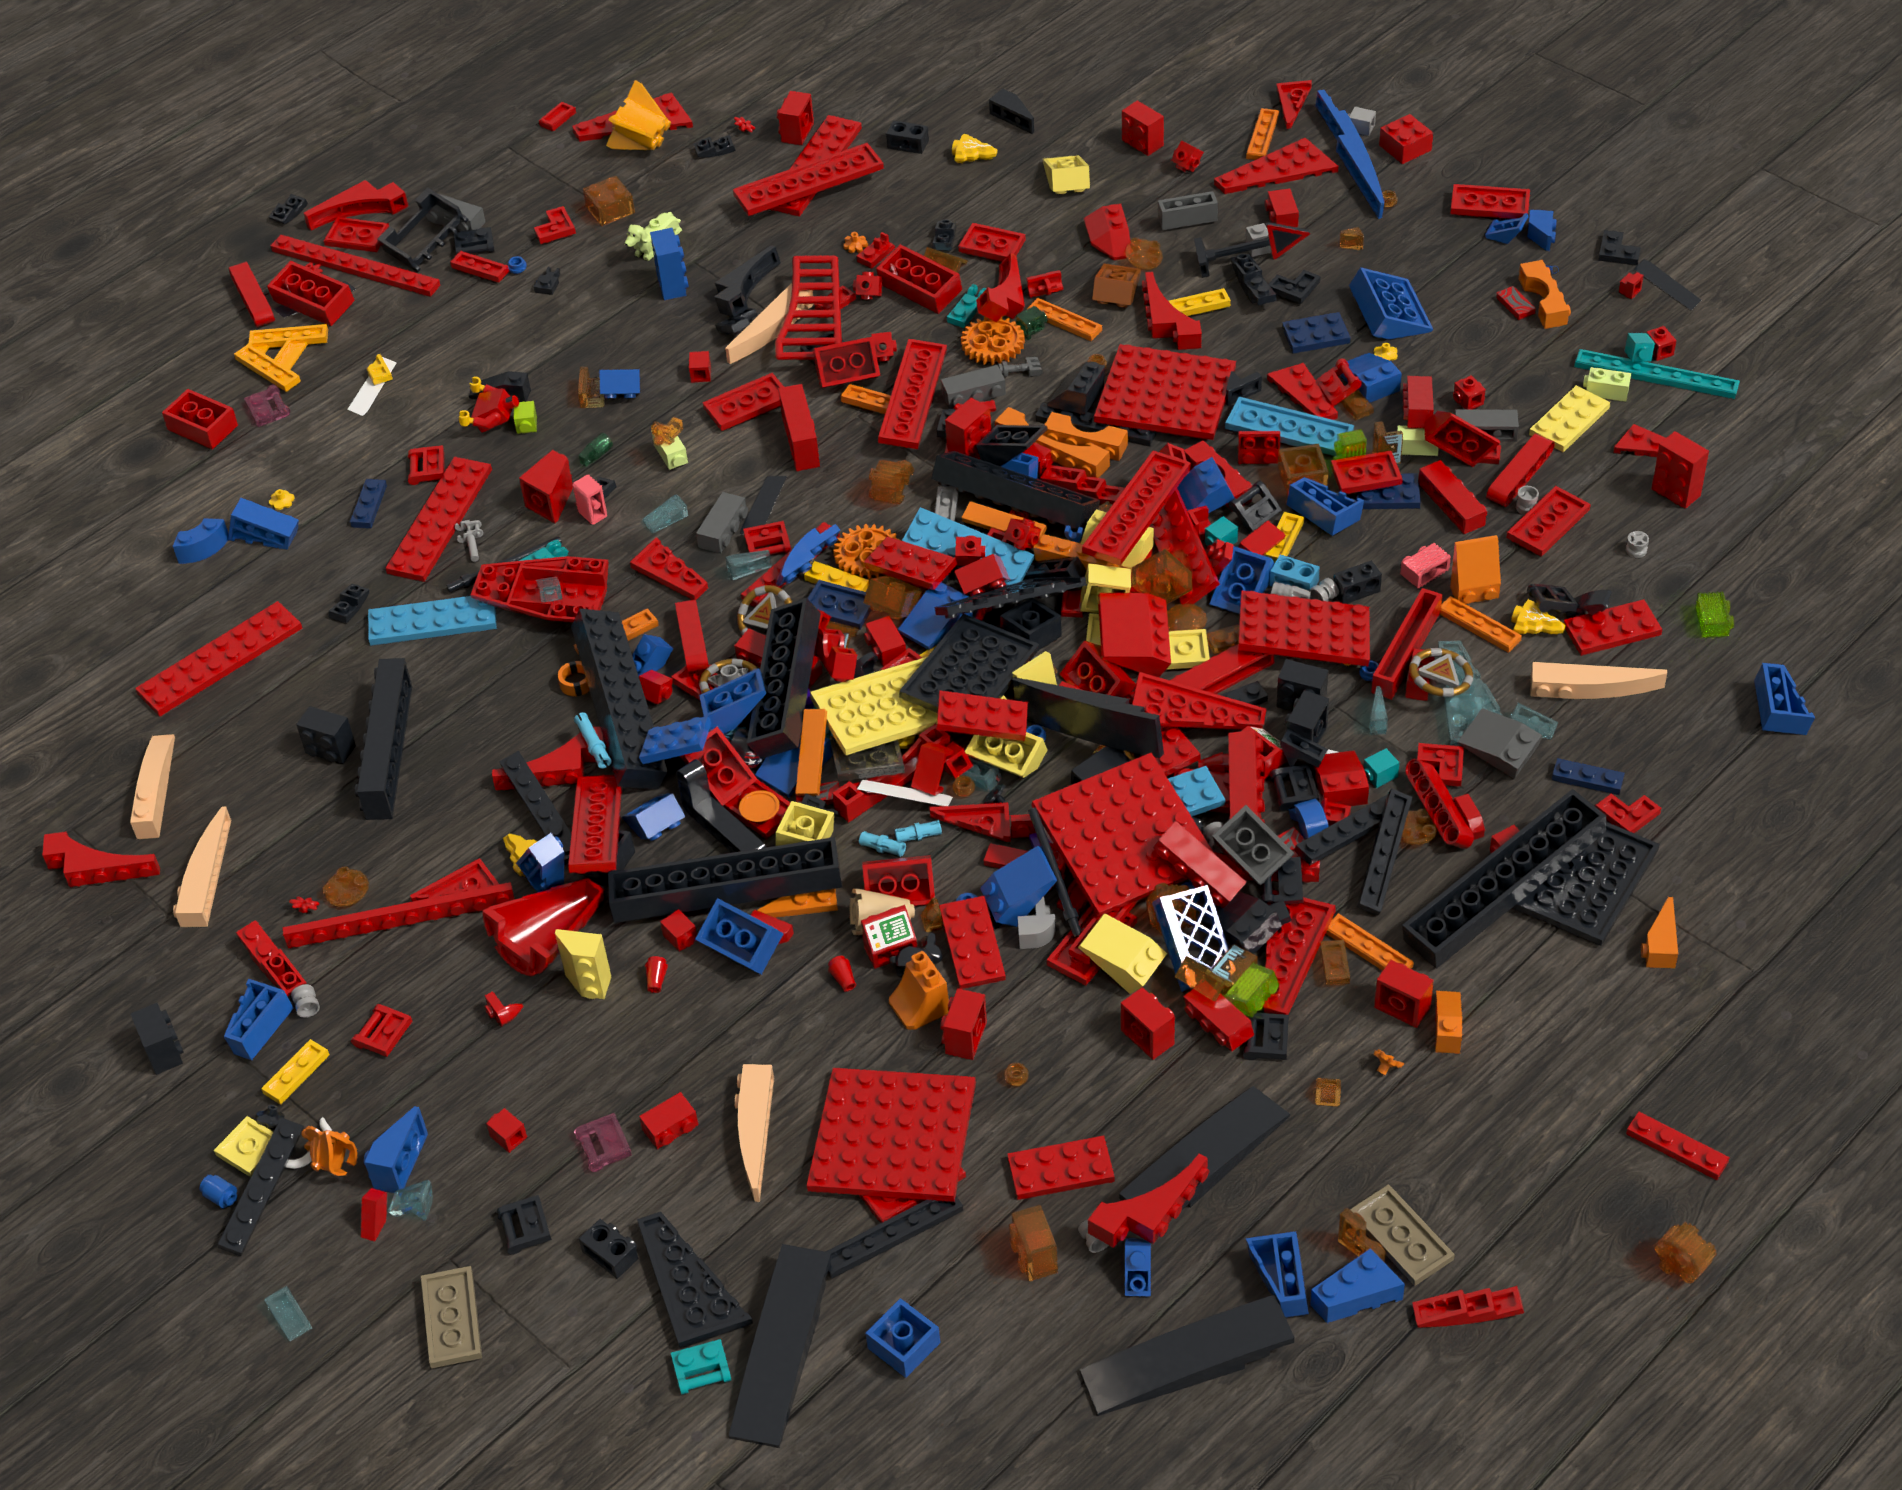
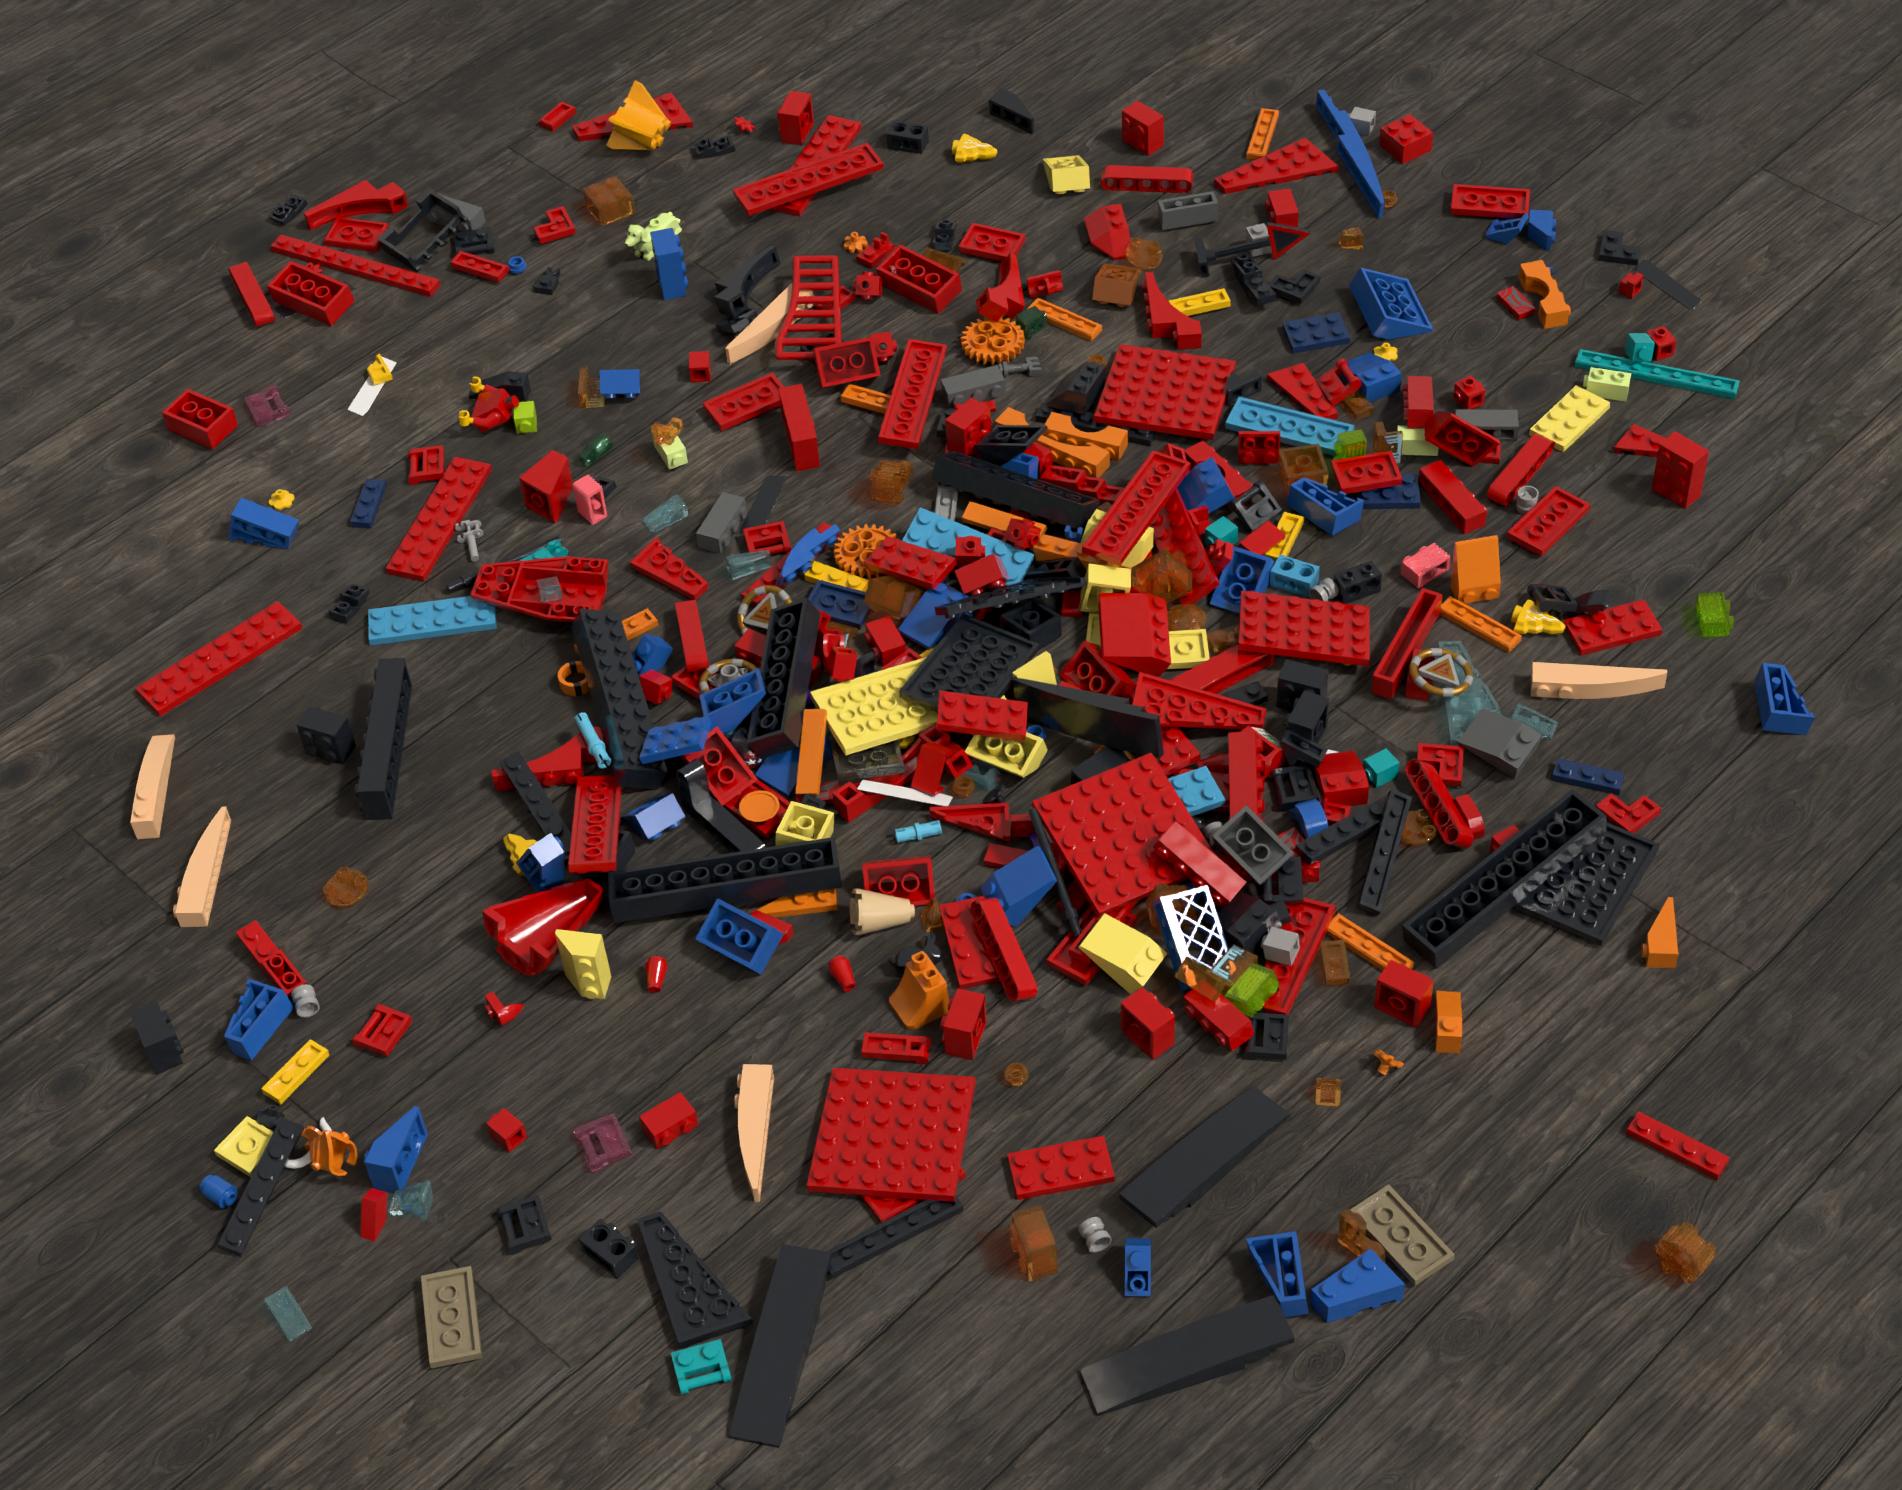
(90, 866): red arch -> none
(201, 541): blue brick -> none
(293, 342): light orange plate -> none
(303, 905): red plant -> none
(397, 915): red plate -> none
(464, 879): red wing -> none
(679, 930): red brick -> none
(882, 843): medium azure pin -> none
(887, 934): slope -> none
(896, 1047): none -> red plate
(903, 1337): blue brick -> none
(965, 308): teal hinge -> none
(1003, 949): none -> red beam
(1036, 929): light grey brick -> none
(1147, 179): none -> red beam
(1148, 1213): red arch -> none
(1186, 157): red brick -> none
(1280, 946): none -> light grey brick
(1287, 590): light grey hinge -> none
(1291, 98): red wing -> none
(1367, 672): blue plate -> none
(1379, 718): clear light blue slope -> none
(1468, 1308): red slope -> none
(1637, 544): light grey wheel -> none

